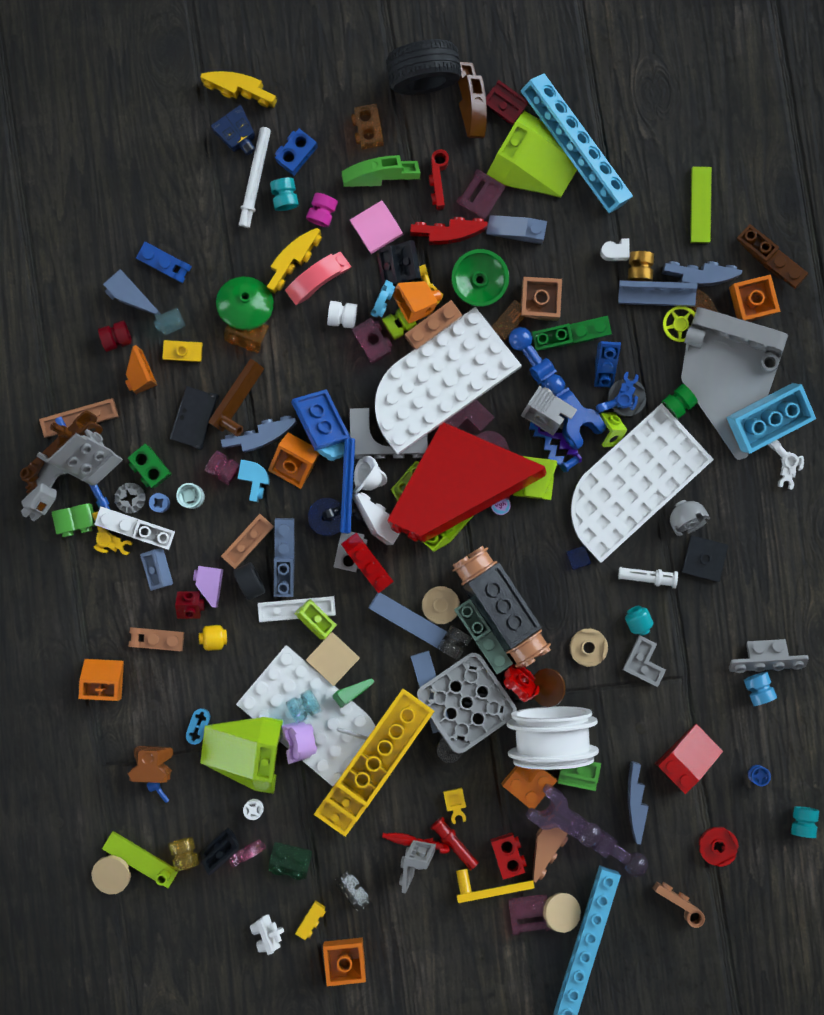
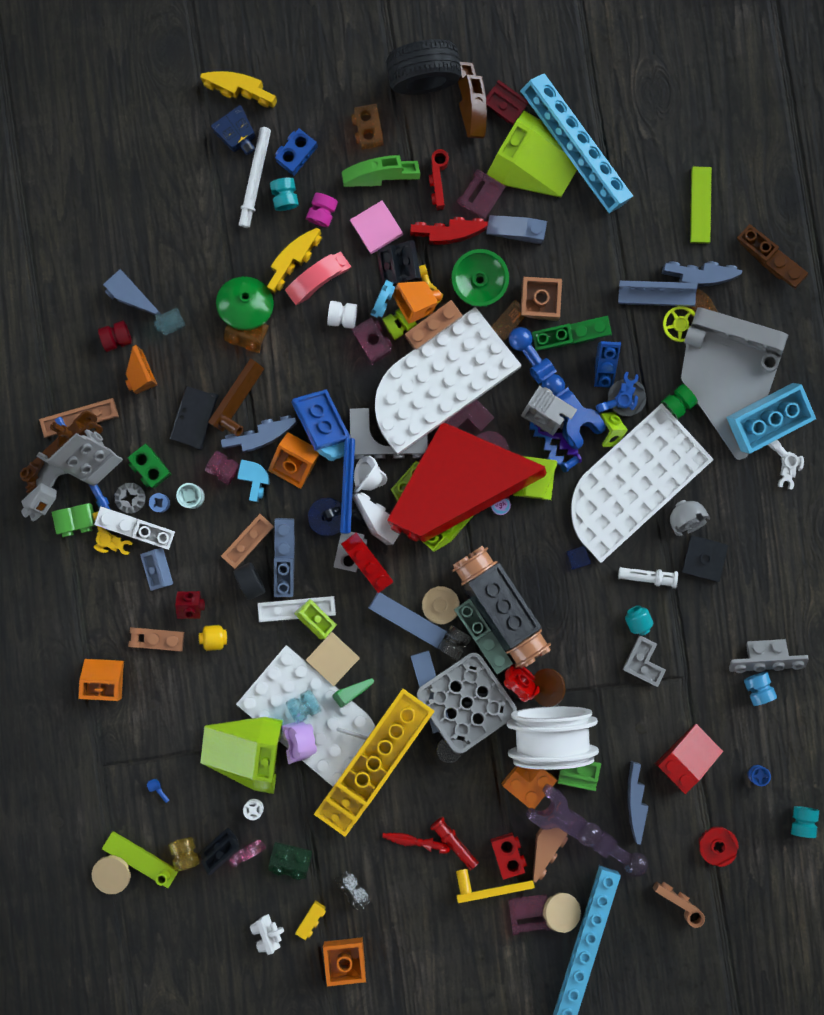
(151, 764): dark orange piece -> none
(163, 262): blue plate -> none
(182, 351): yellow plate -> none
(194, 723): dark azure beam -> none
(209, 583): lavender slope -> none
(416, 857): light grey bracket -> none
(455, 801): yellow plate -> none
(600, 647): tan tile -> none
(615, 252): white leg -> none
(641, 266): pearl gold wheel -> none
(754, 298): orange slope -> none

